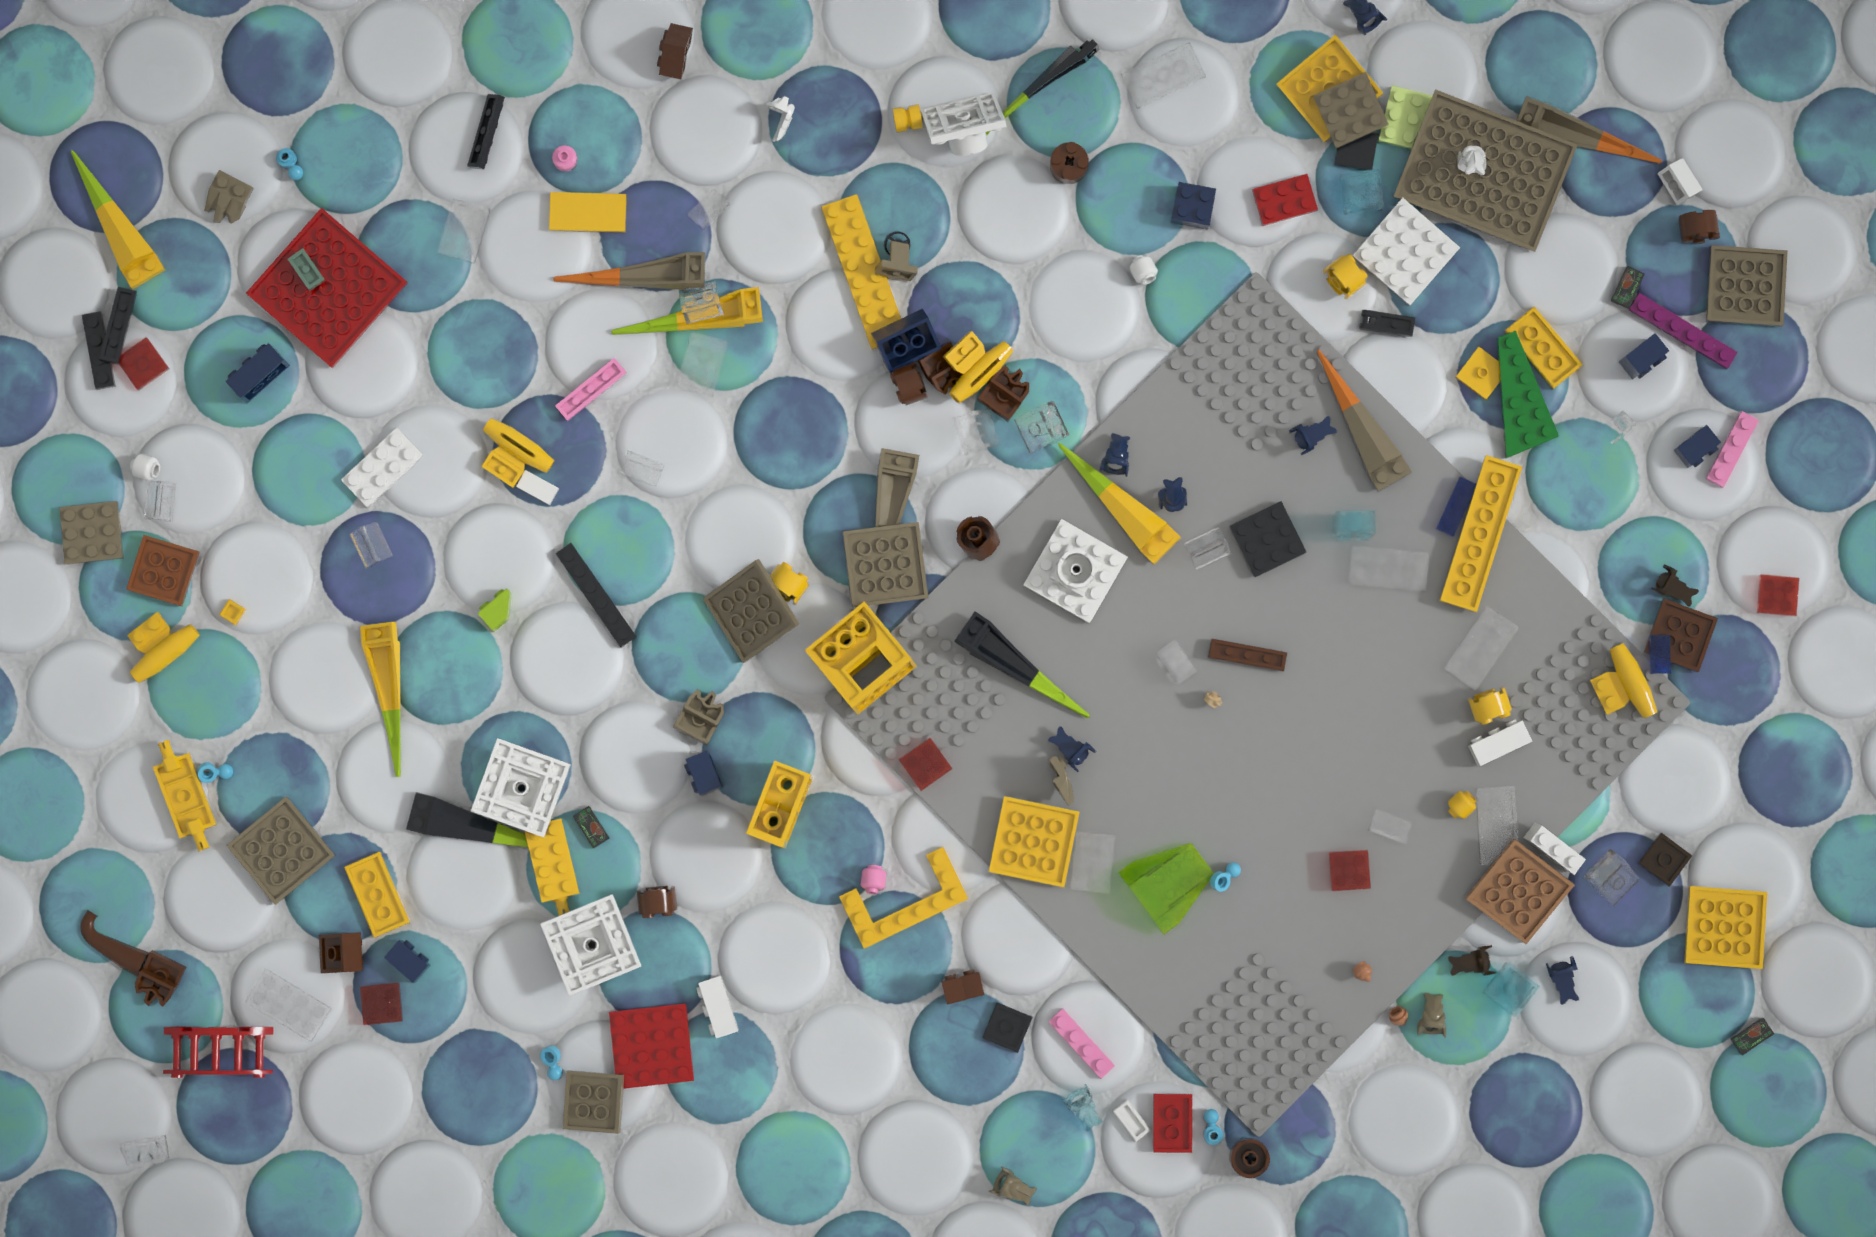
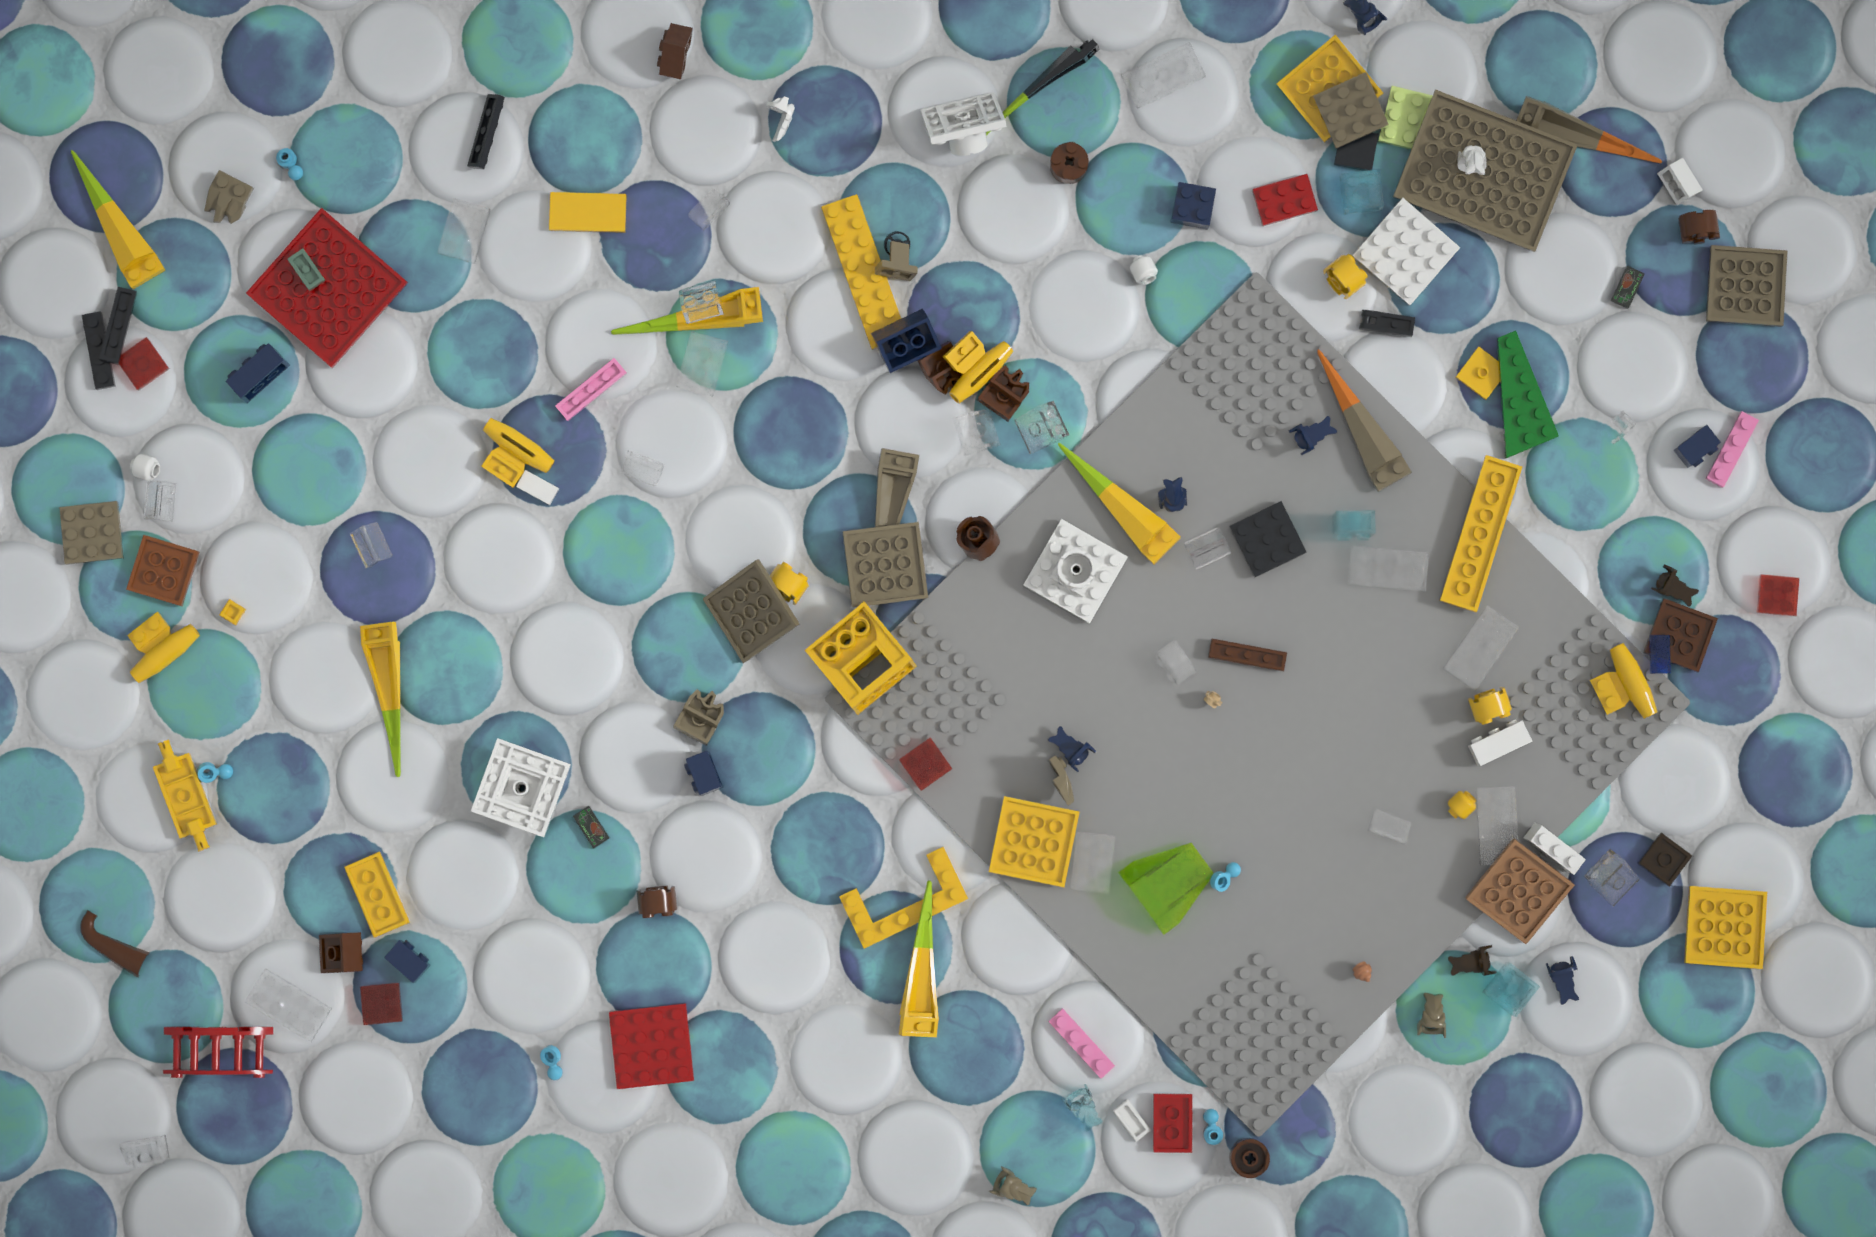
(159, 978): reddish brown plate -> none
(281, 850): dark tan plate -> none
(382, 467): white plate -> none
(444, 819): black plate -> none
(497, 611): lime slope -> none
(553, 865): yellow plate -> none
(565, 158): bright pink head -> none
(570, 940): white piece -> none
(593, 1101): dark tan plate -> none
(596, 595): black plate -> none
(672, 272): dark tan plate -> none
(717, 1007): white brick -> none
(779, 803): yellow piece -> none
(873, 879): bright pink head -> none
(907, 118): yellow wheel -> none
(909, 384): reddish brown brick -> none
(919, 1000): none -> yellow plate
(962, 987): reddish brown brick -> none
(993, 648): black plate -> none
(1007, 1027): black tile -> none
(1116, 454): dark blue hair -> none
(1349, 870): clear red plate -> none
(1398, 1016): nougat plate -> none
(1456, 506): clear blue plate -> none
(1544, 348): yellow tile -> none
(1648, 353): dark blue brick -> none
(1683, 331): magenta plate -> none
(1752, 1036): pearl dark grey tile -> none

